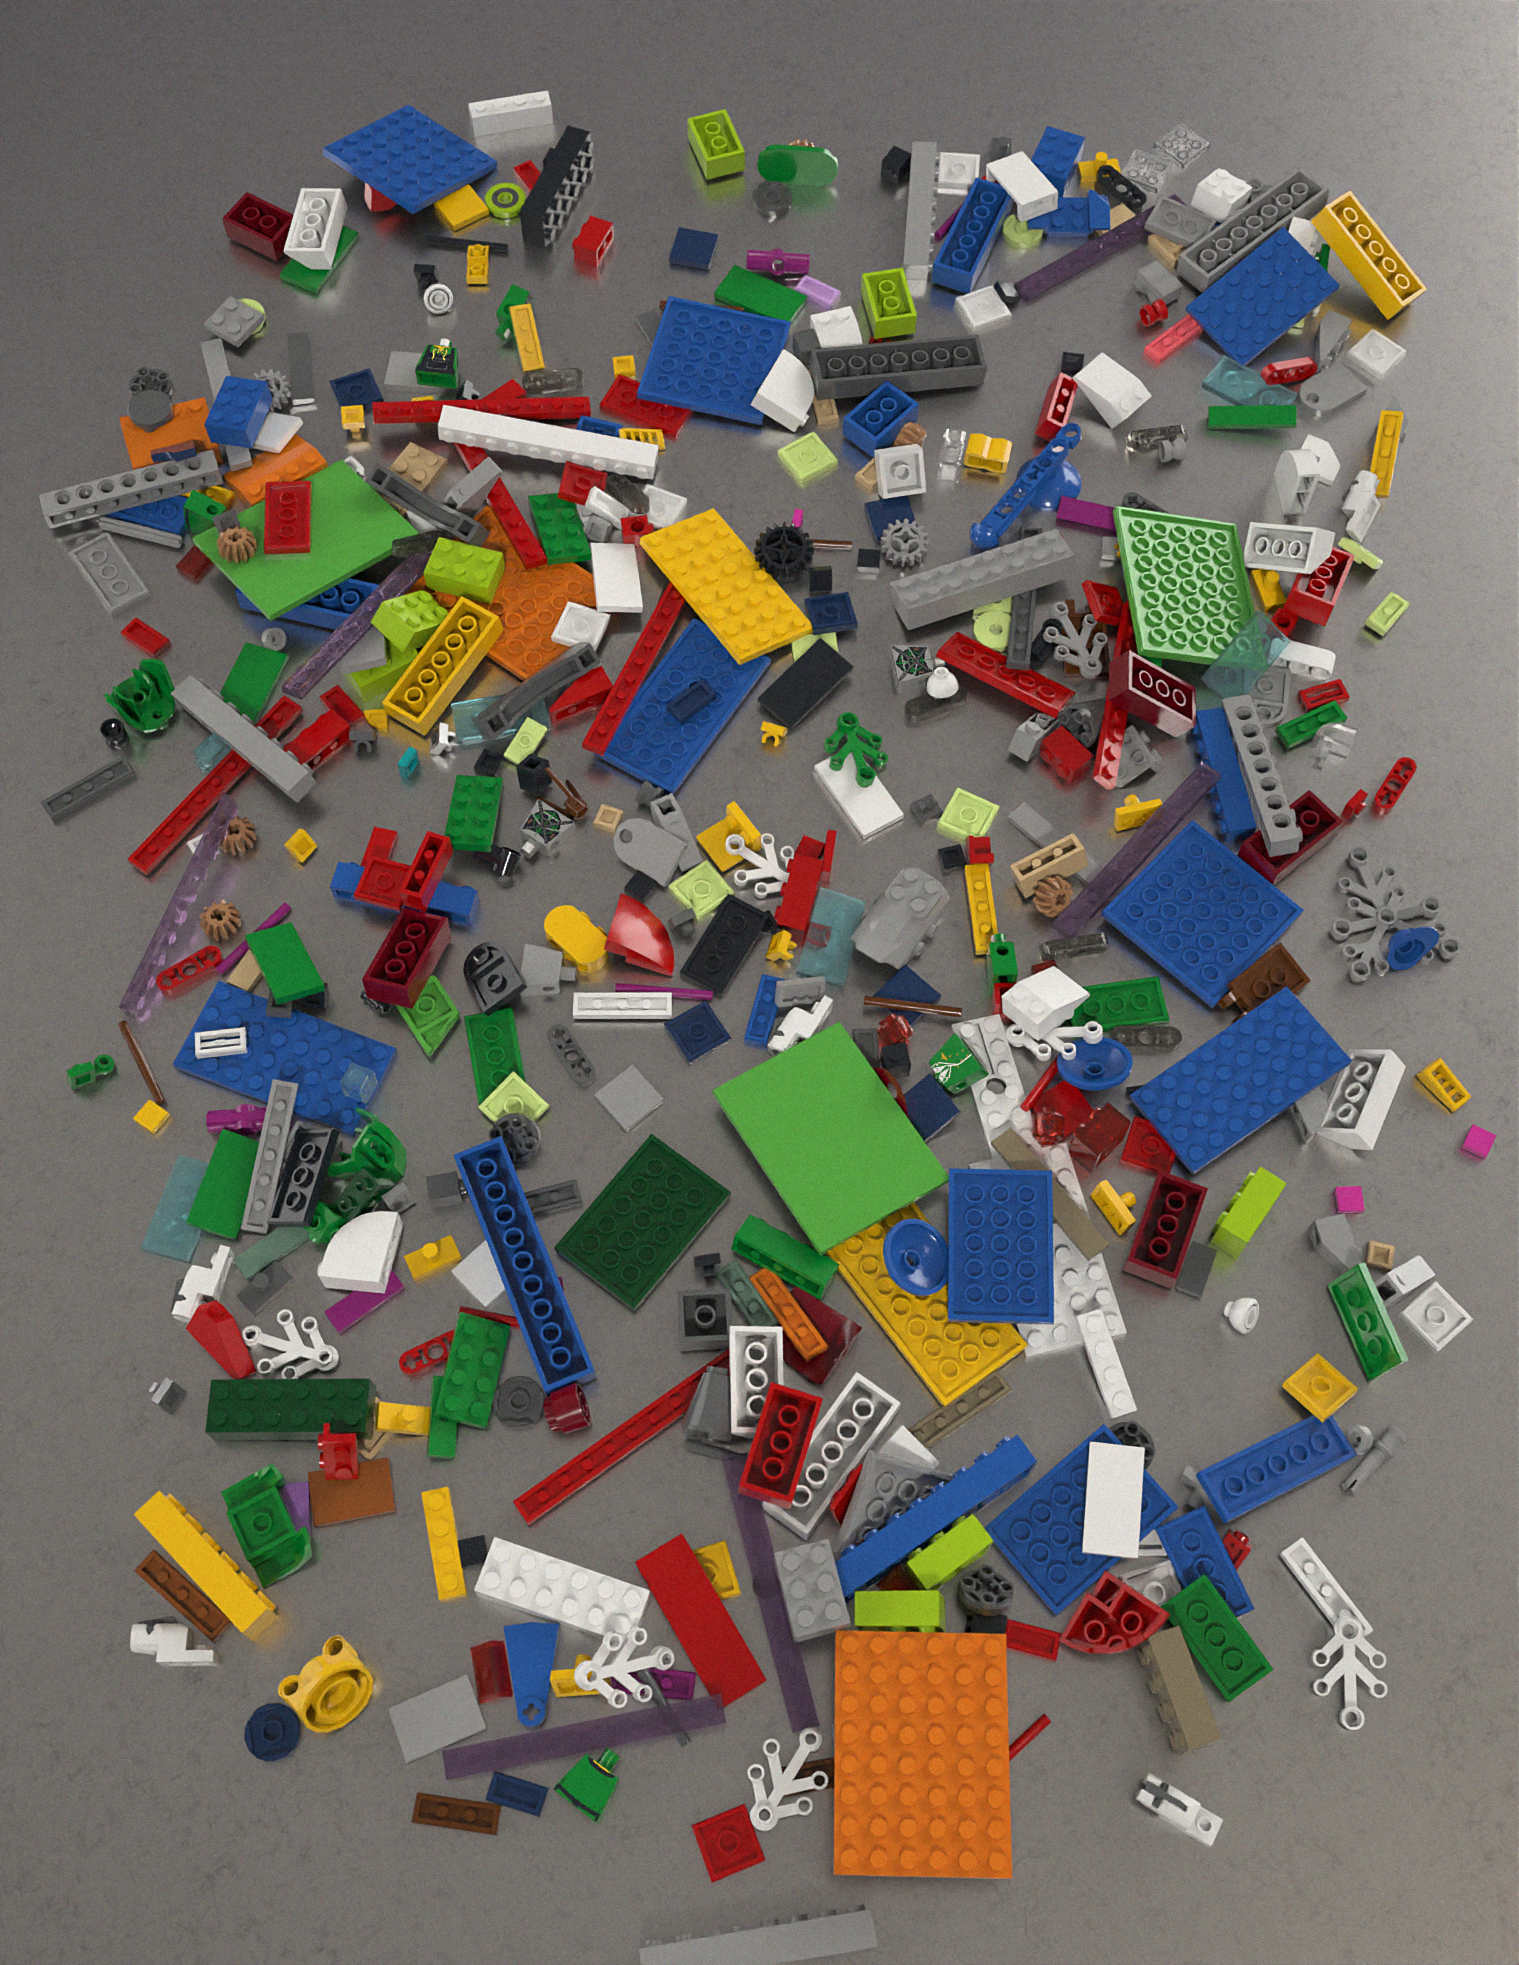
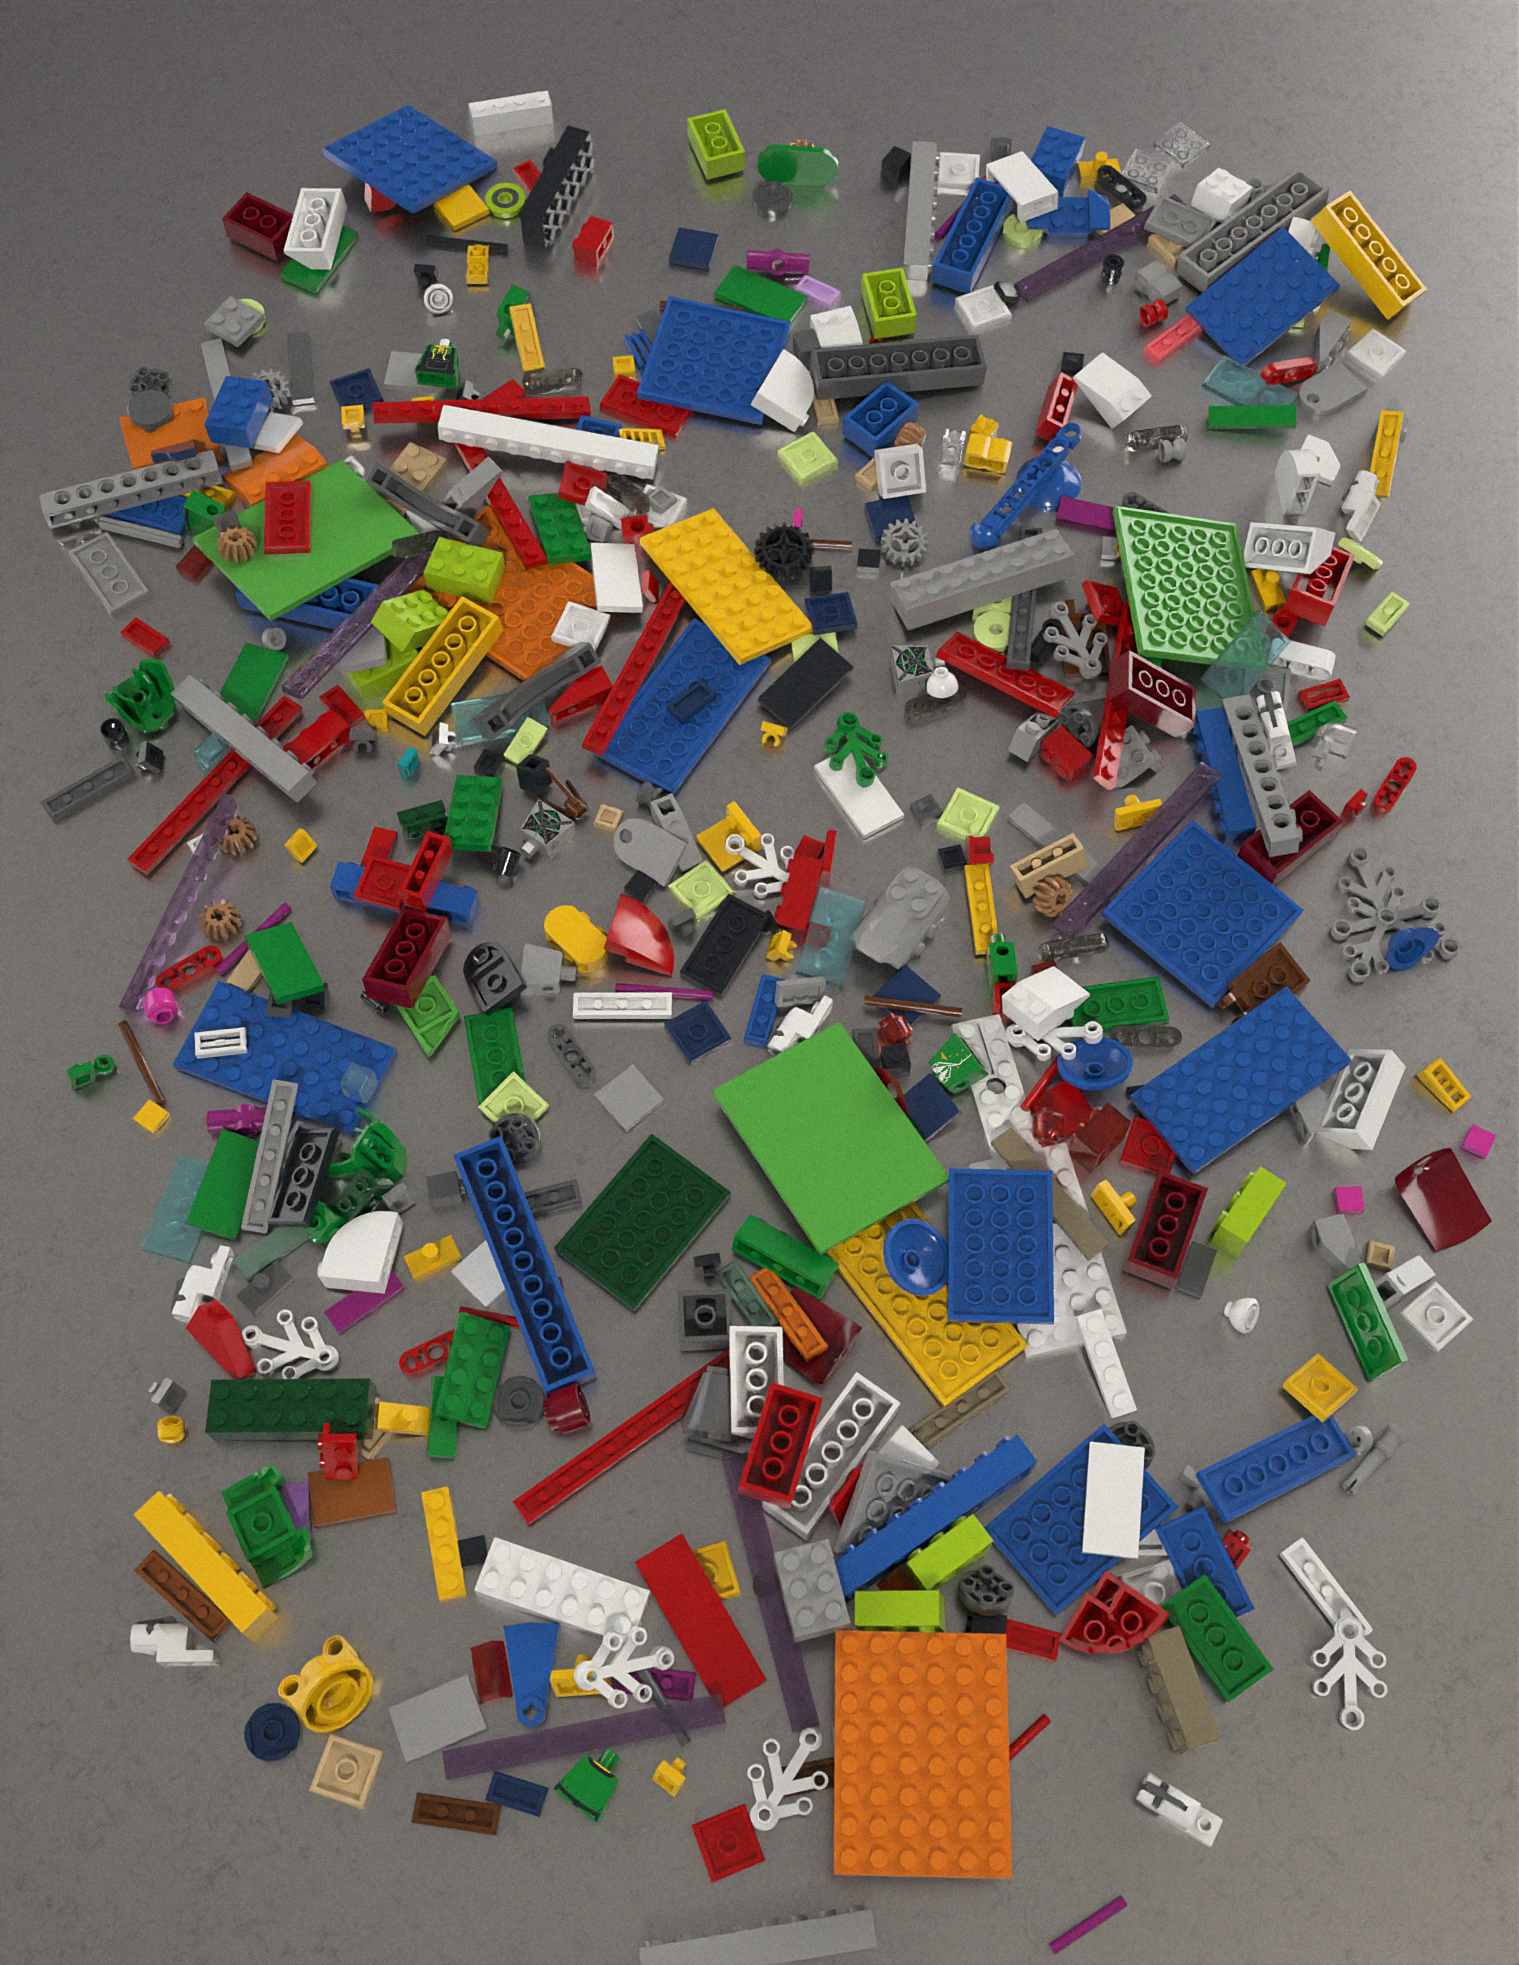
(149, 757): none -> black tile
(160, 1005): none -> dark pink head
(171, 1429): none -> yellow tile
(346, 1771): none -> tan tile
(423, 818): none -> dark green bracket
(636, 337): none -> blue tile
(650, 586): none -> red tile
(661, 500): none -> light grey tile
(670, 1776): none -> yellow tile
(984, 426): none -> yellow tile
(1088, 1924): none -> magenta bar
(1112, 269): none -> black wheel
(1276, 729): none -> white plate
(1442, 1199): none -> dark red piece

